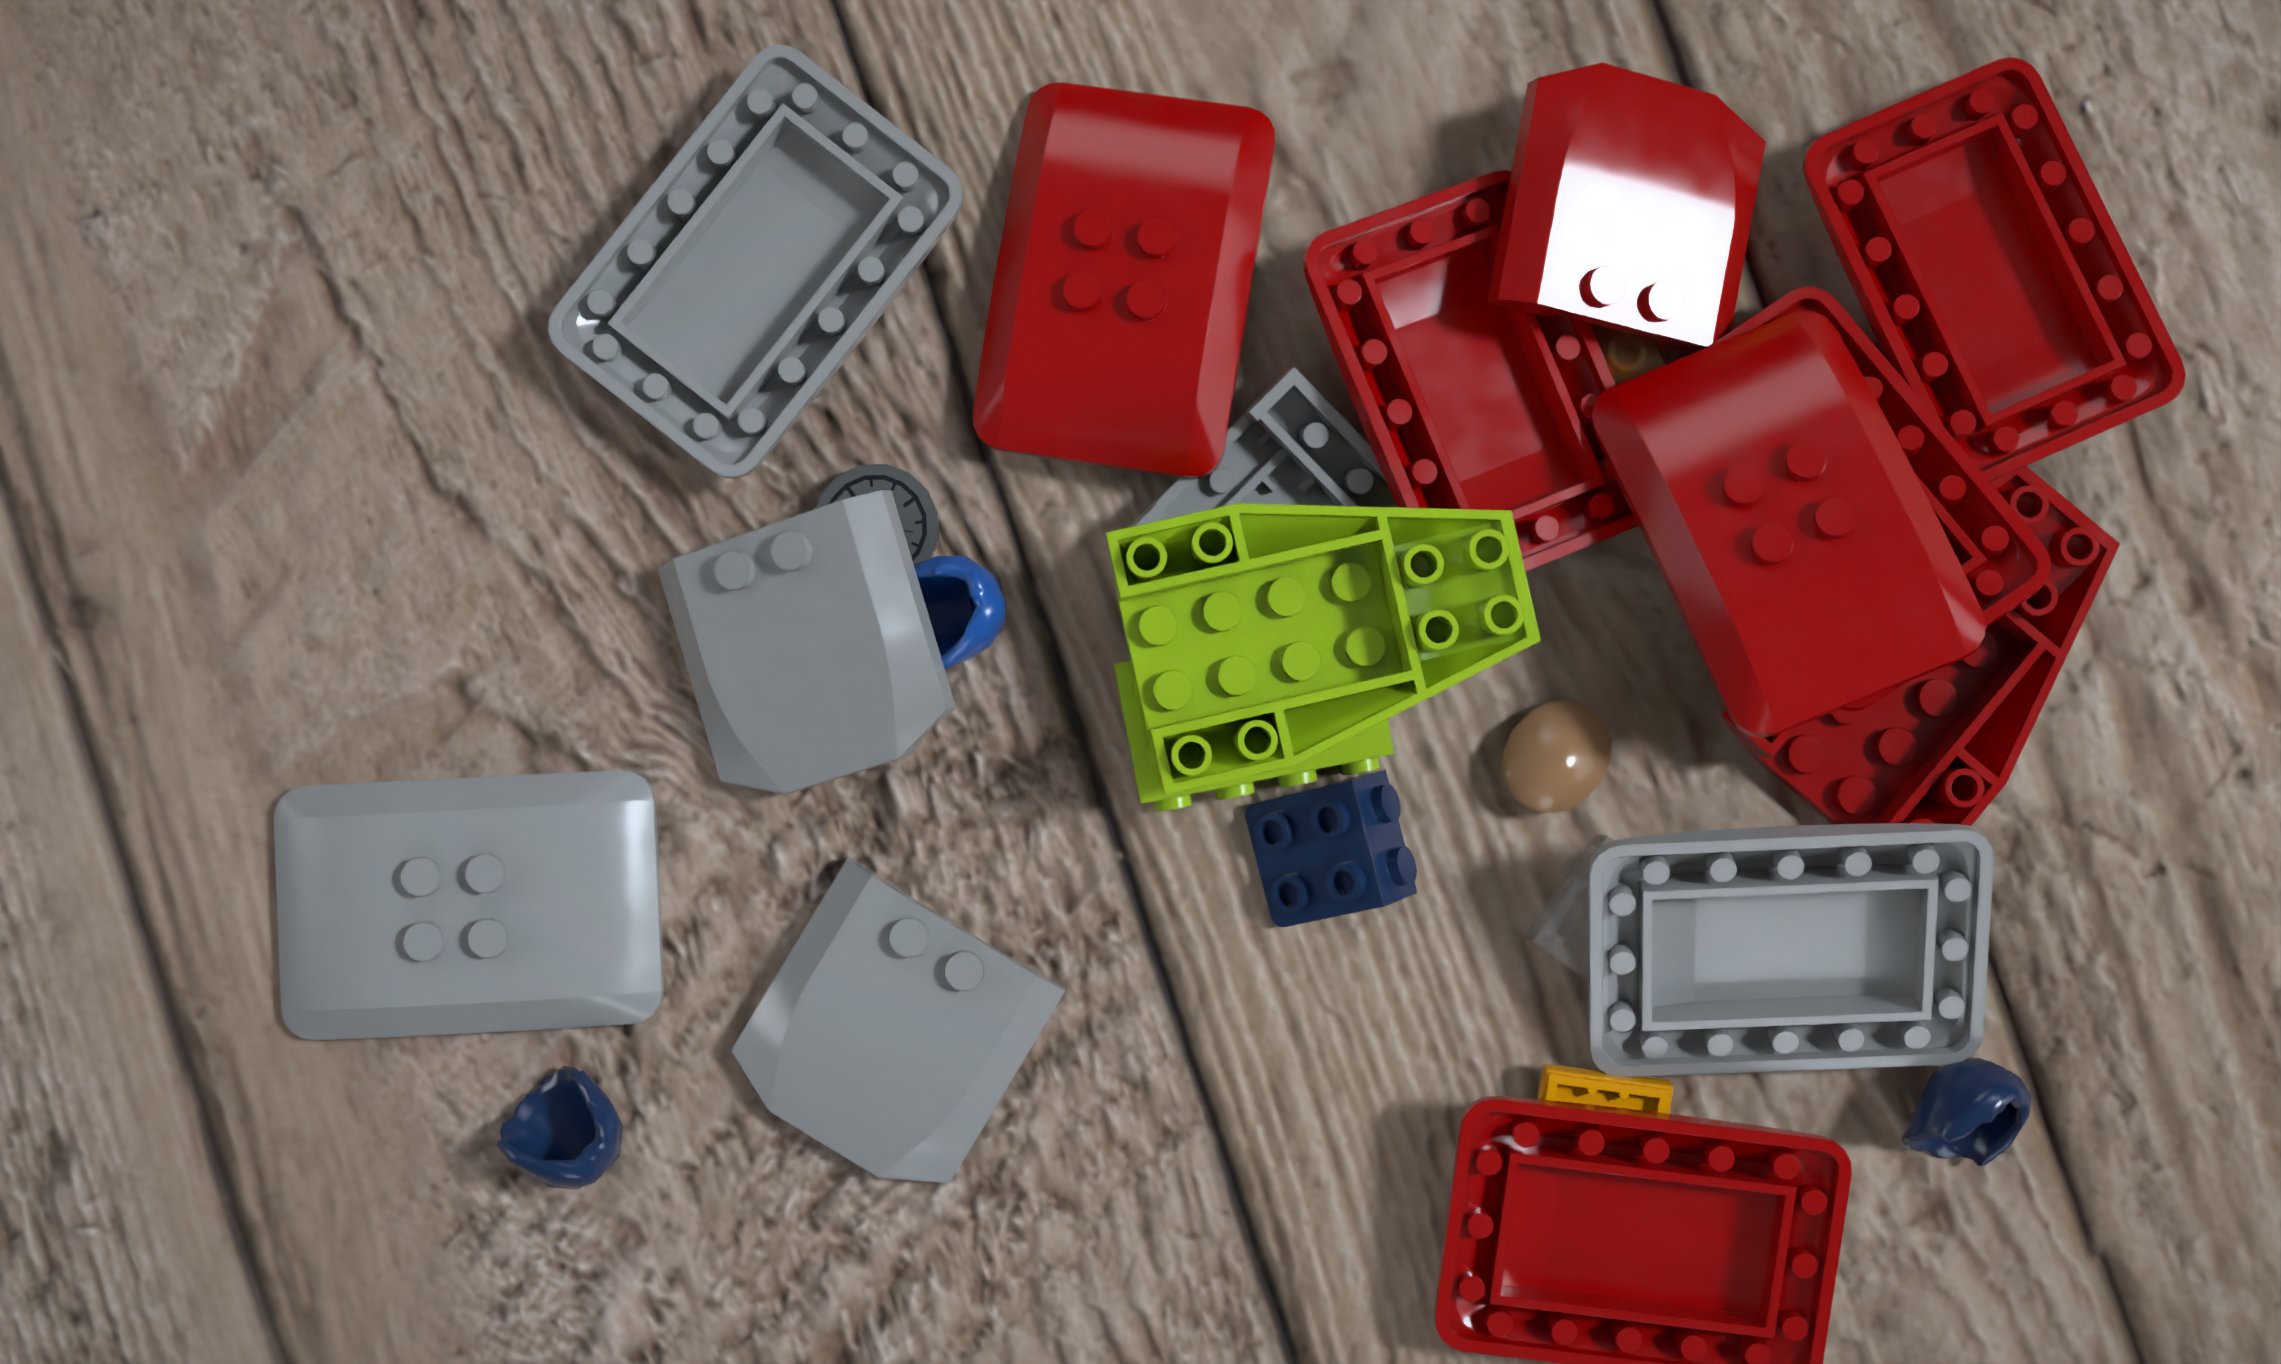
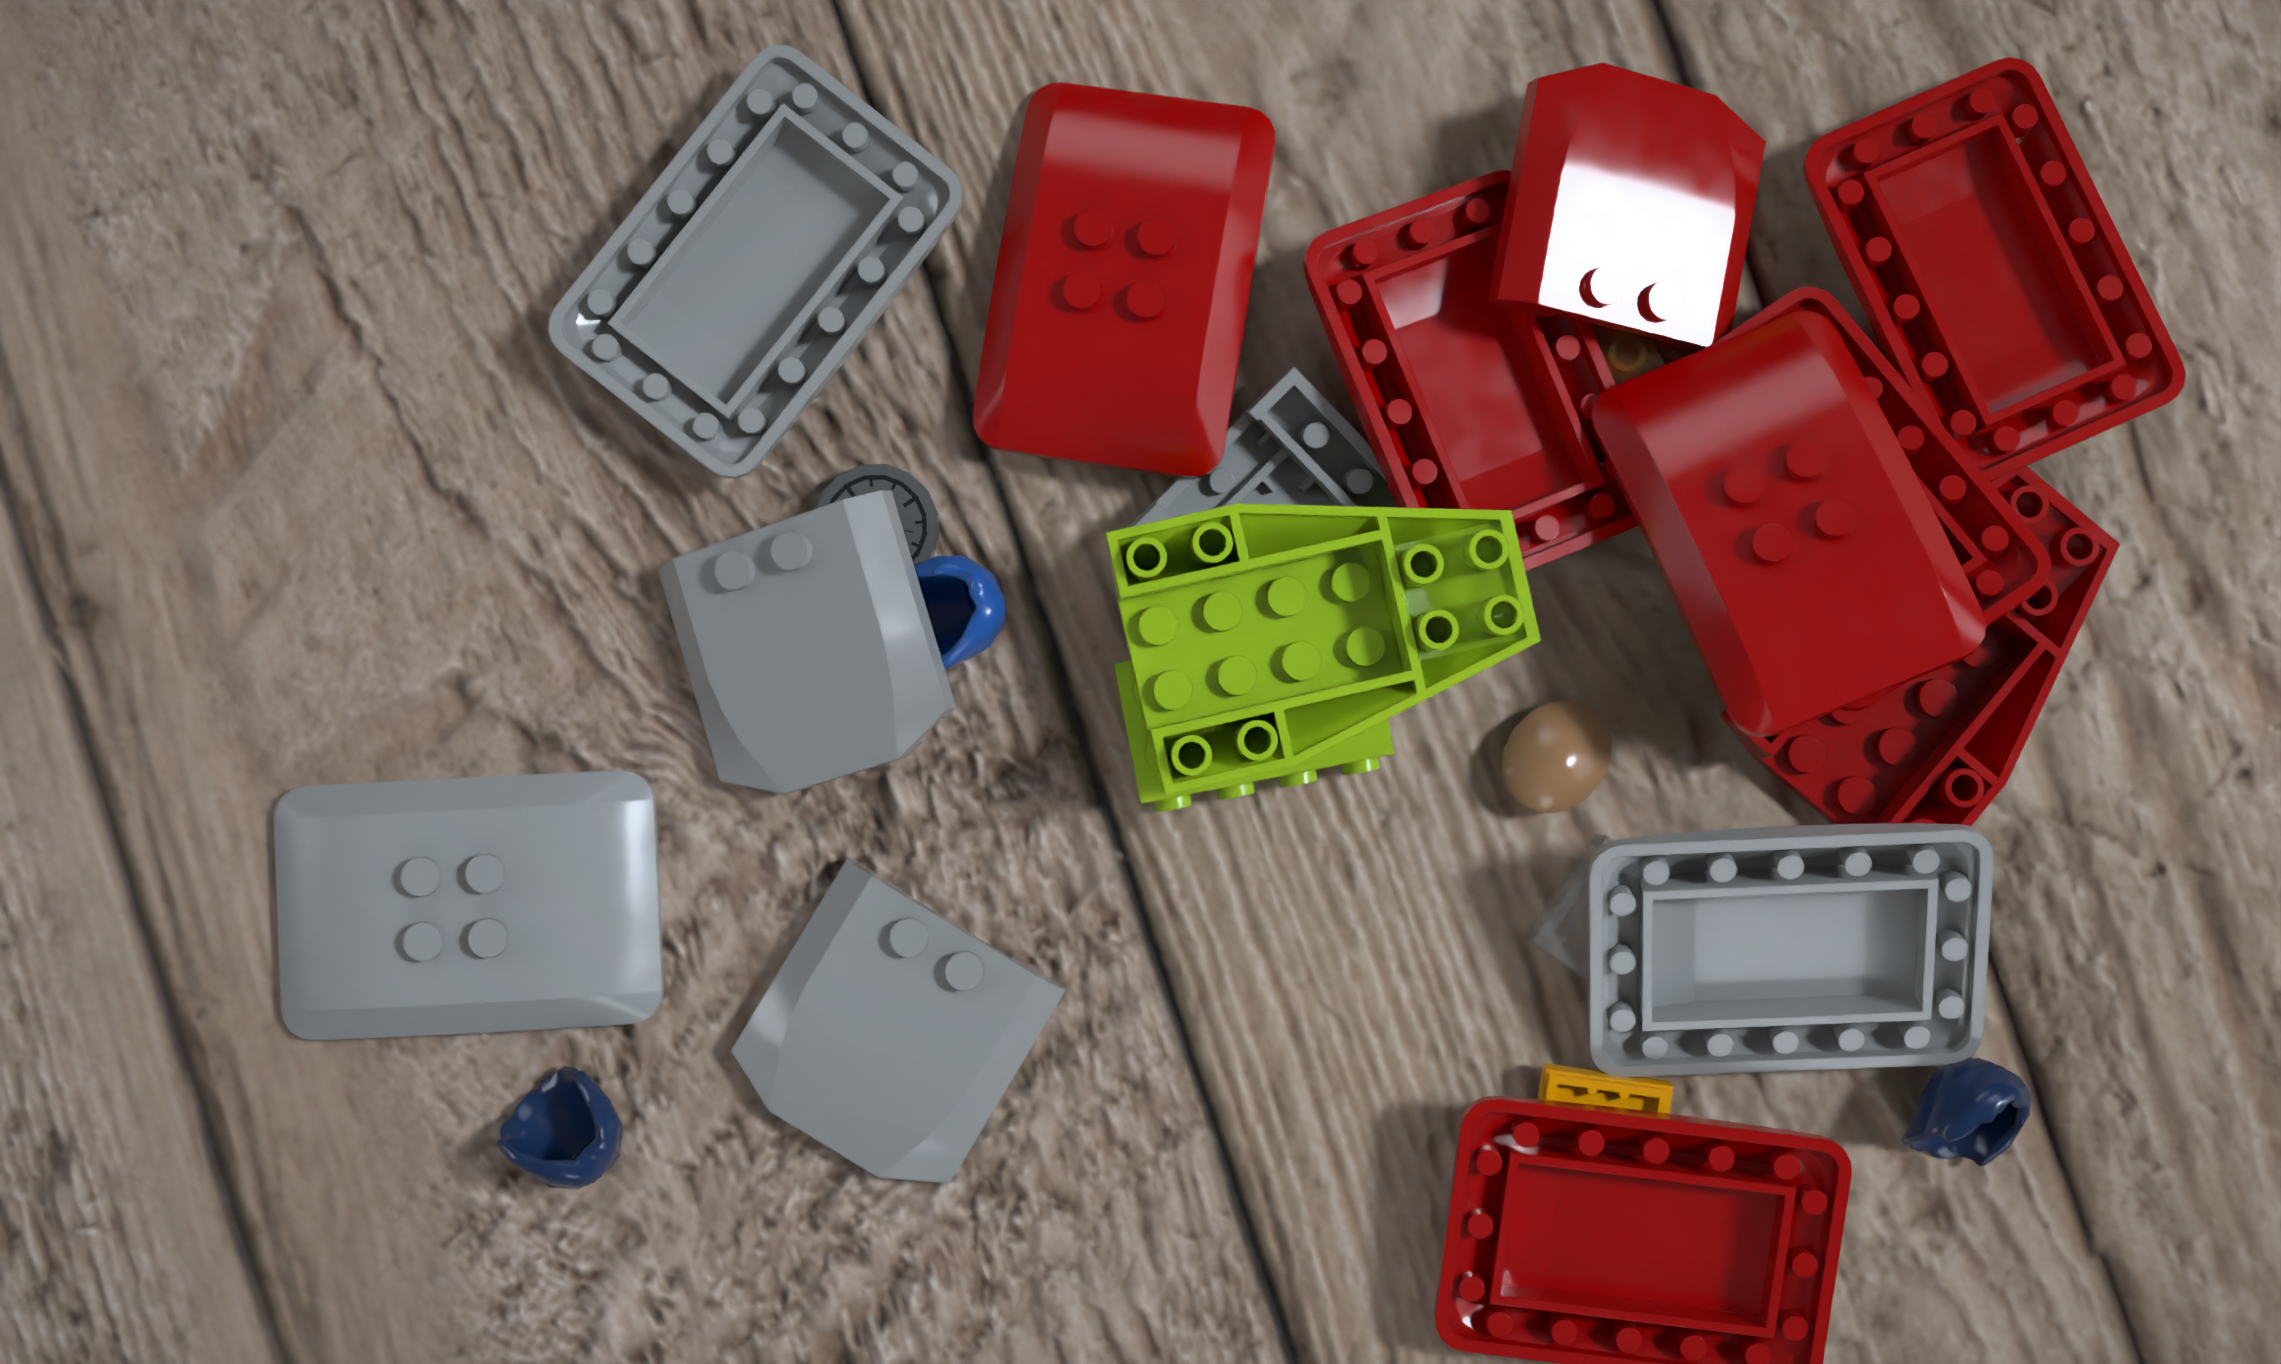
(1331, 850): dark blue bracket -> none

